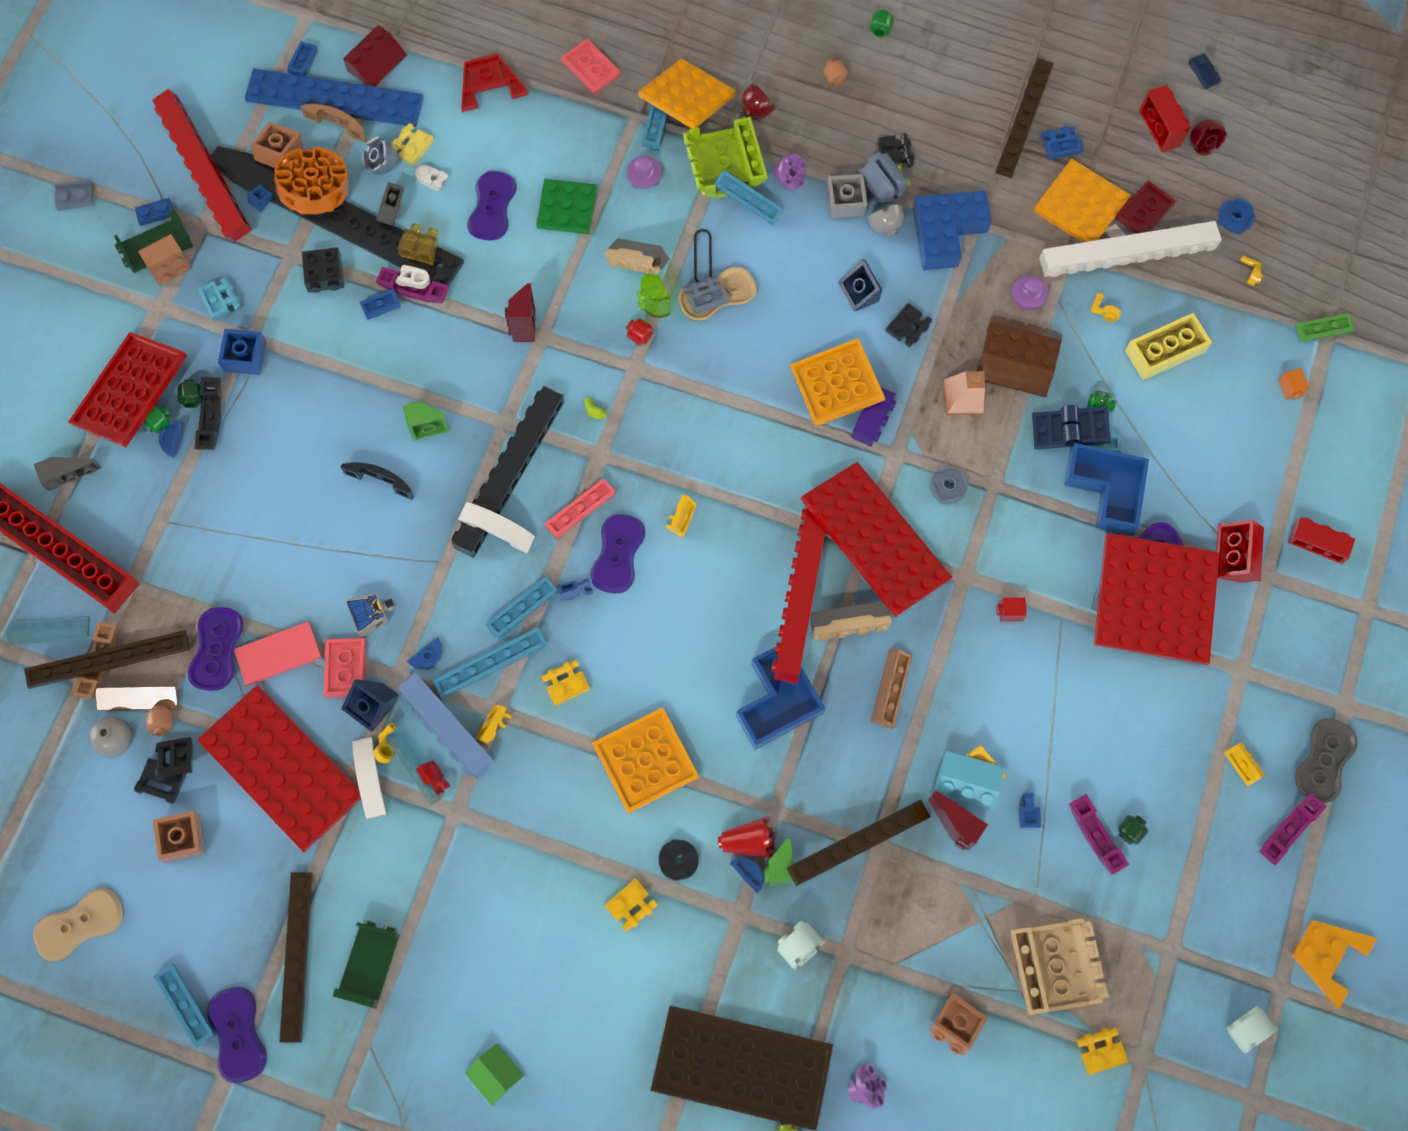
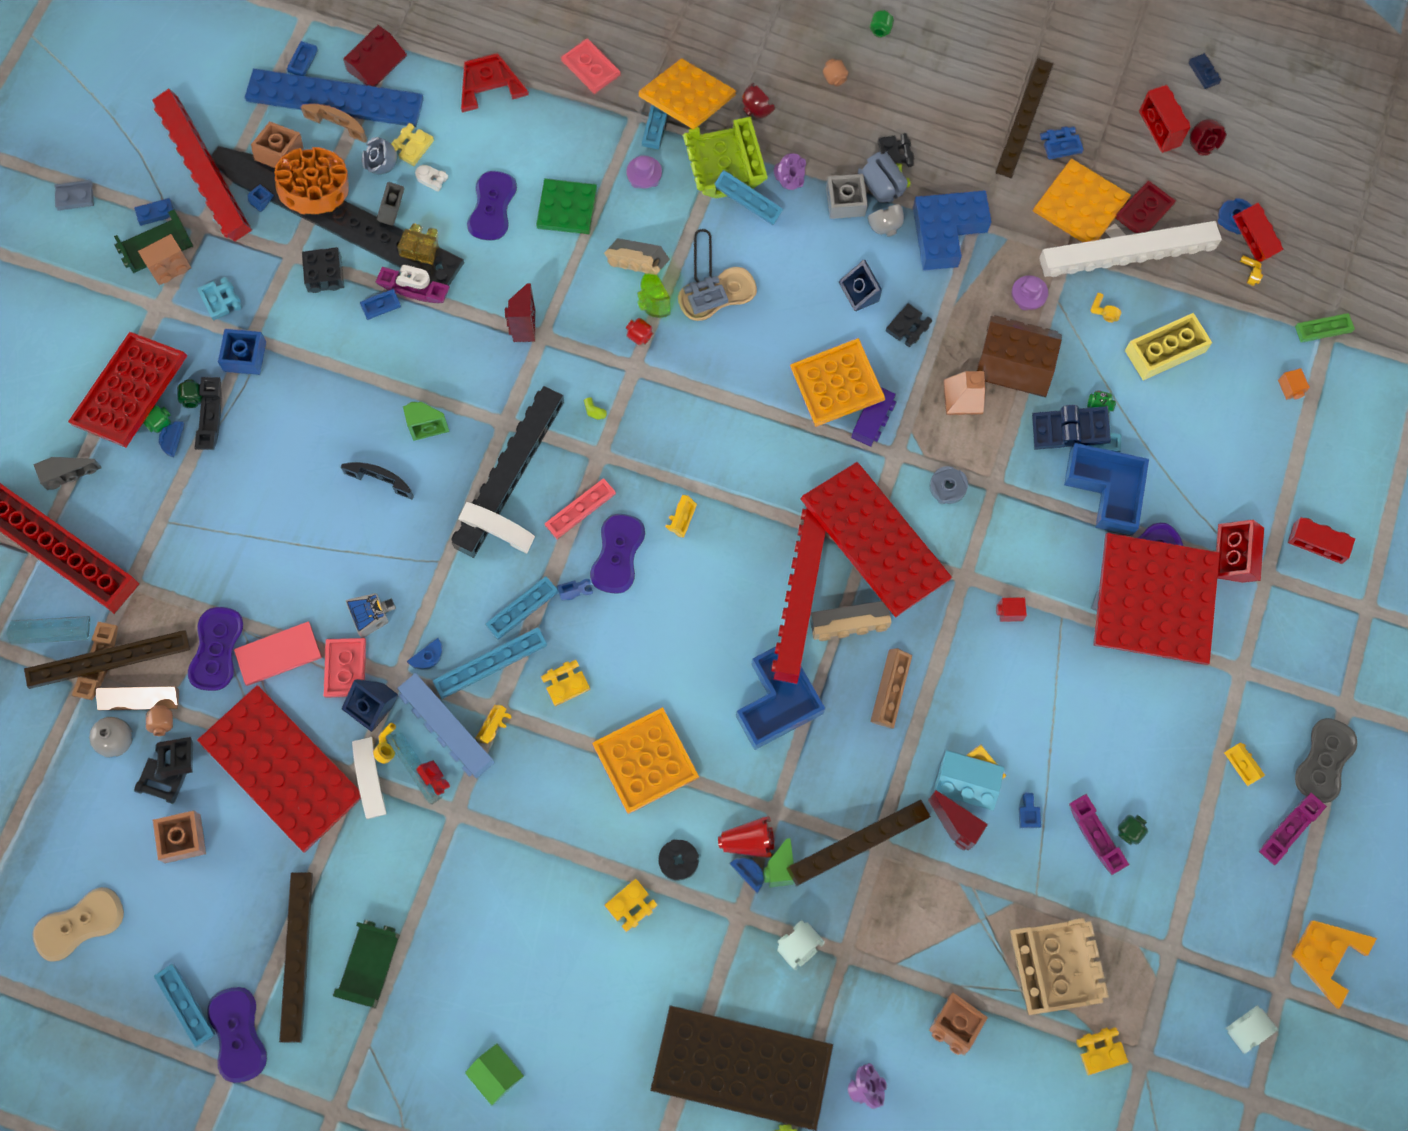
(1258, 232): none -> red brick

